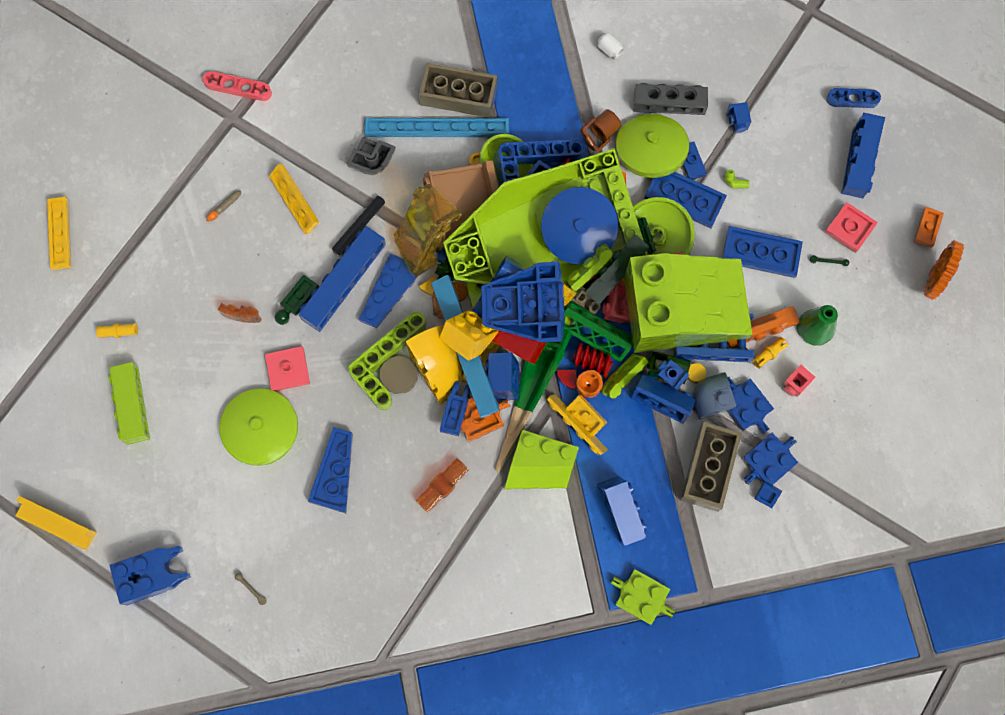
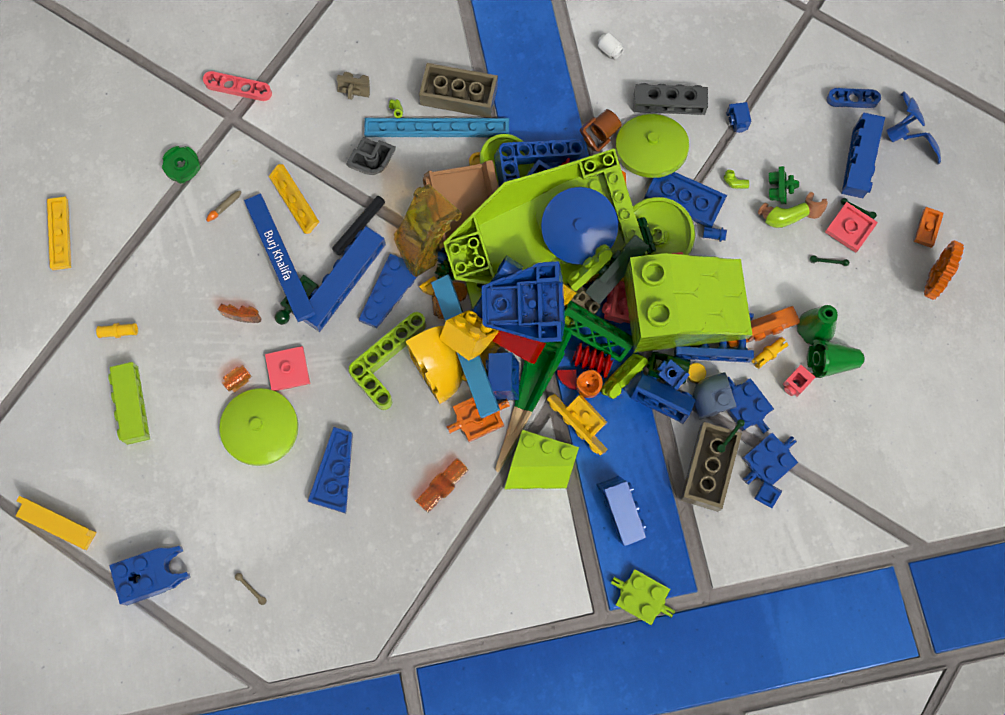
(184, 173): none -> green plate
(236, 378): none -> clear orange brick
(279, 258): none -> blue tile
(353, 86): none -> dark tan hips
(396, 104): none -> lime arm
(398, 374): dark tan tile -> none
(455, 411): blue hinge -> none
(693, 165): blue plate -> none
(715, 233): none -> blue pin
(721, 448): none -> dark green hinge
(763, 251): blue plate -> none
(779, 177): none -> green hips
(782, 217): none -> piece
(832, 358): none -> green cone
(873, 215): none -> dark green hinge
(901, 129): none -> blue plant

